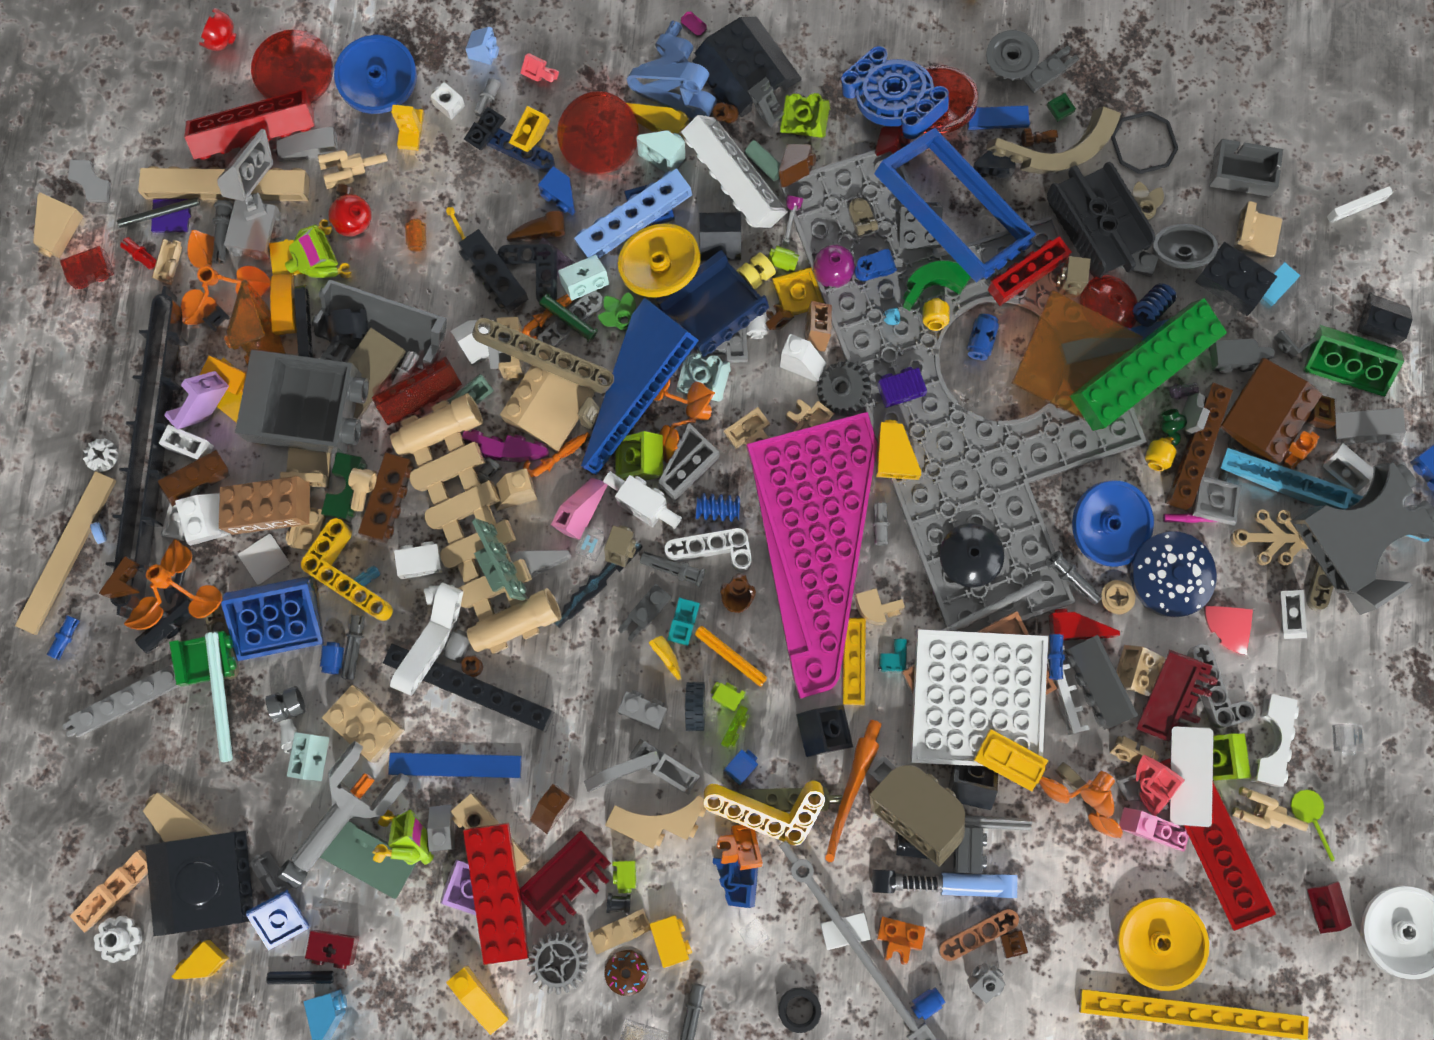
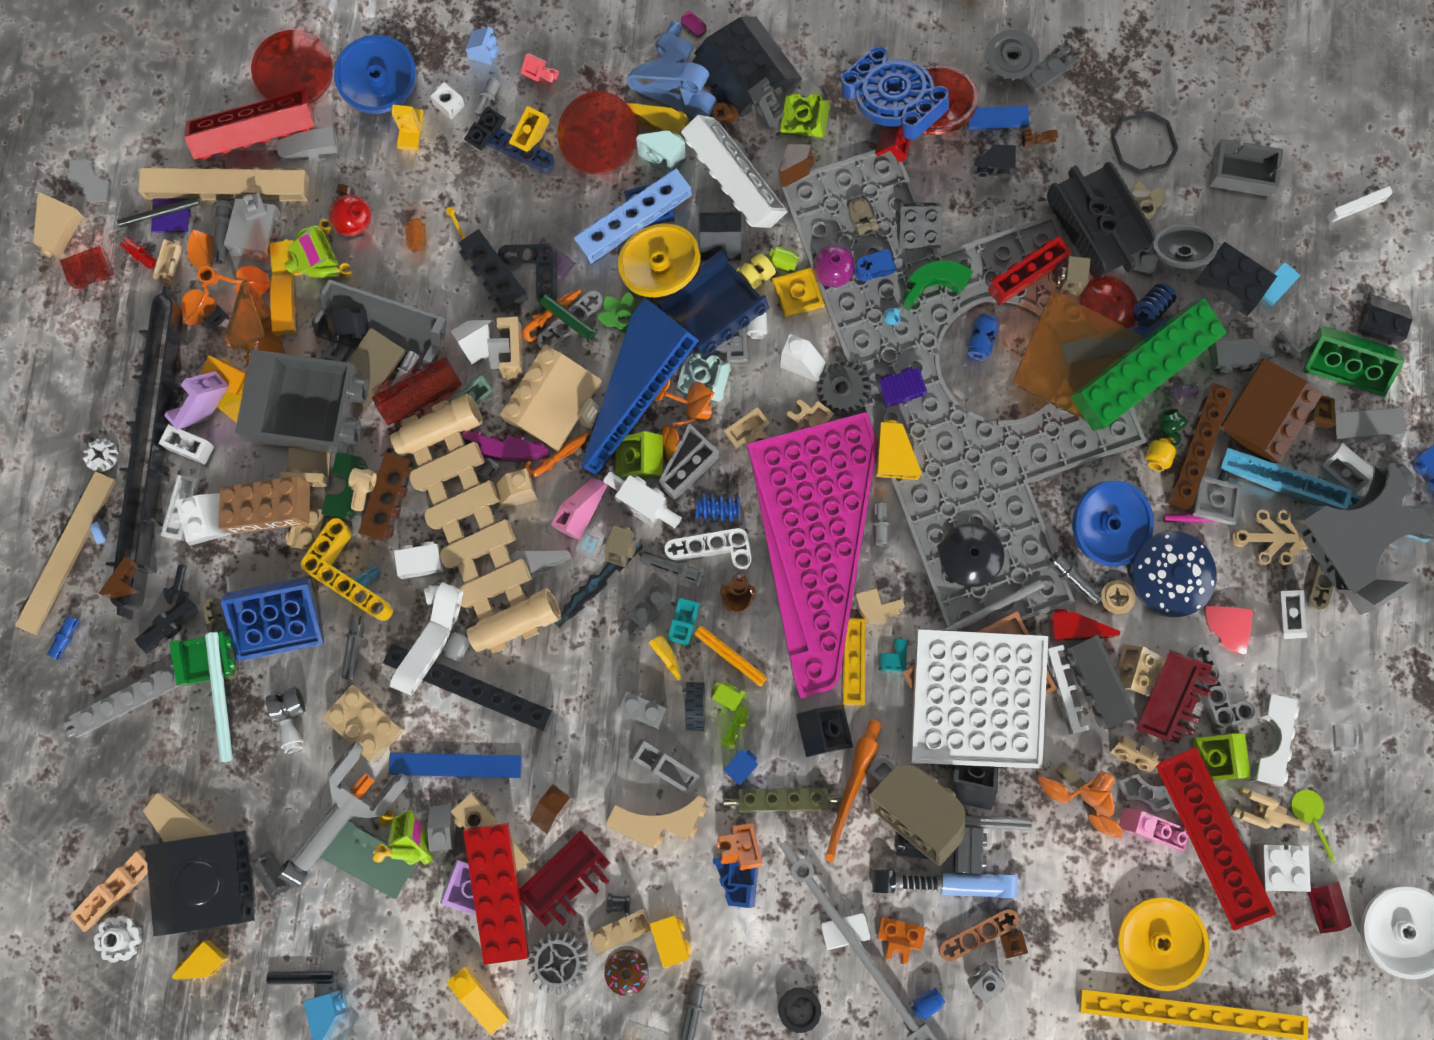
(175, 560): orange plant -> none
(204, 470): reddish brown arch -> none
(218, 31): red cylinder -> none
(246, 168): light grey slope -> none
(264, 559): white sticker -> none
(277, 919): tile -> none
(303, 321): black beam -> none
(308, 756): light aqua brick -> none
(331, 658): blue brick -> none
(344, 944): dark red brick -> none
(347, 166): tan plant -> none
(478, 664): reddish brown bush -> none
(494, 563): sand green bracket -> none
(532, 357): dark tan beam -> none
(544, 227): reddish brown piece -> none
(557, 188): blue slope -> none
(583, 277): light aqua brick -> none
(612, 773): light grey beam -> none
(625, 876): lime brick -> none
(763, 160): sand green brick -> none
(768, 814): yellow beam -> none
(778, 320): reddish brown tile -> none
(793, 203): hinge -> none
(818, 325): medium nougat brick -> none
(935, 225): blue door -> none
(935, 314): yellow head -> none
(1011, 760): yellow piece -> none
(1056, 657): blue pin -> none
(1061, 107): dark green plate -> none
(1092, 141): dark tan arch -> none
(1157, 784): coral brick -> none
(1193, 762): white piece -> none
(1195, 413): light grey tile -> none
(1257, 231): tan bracket -> none
(1283, 867): none -> white piece
(1300, 449): orange plate -> none

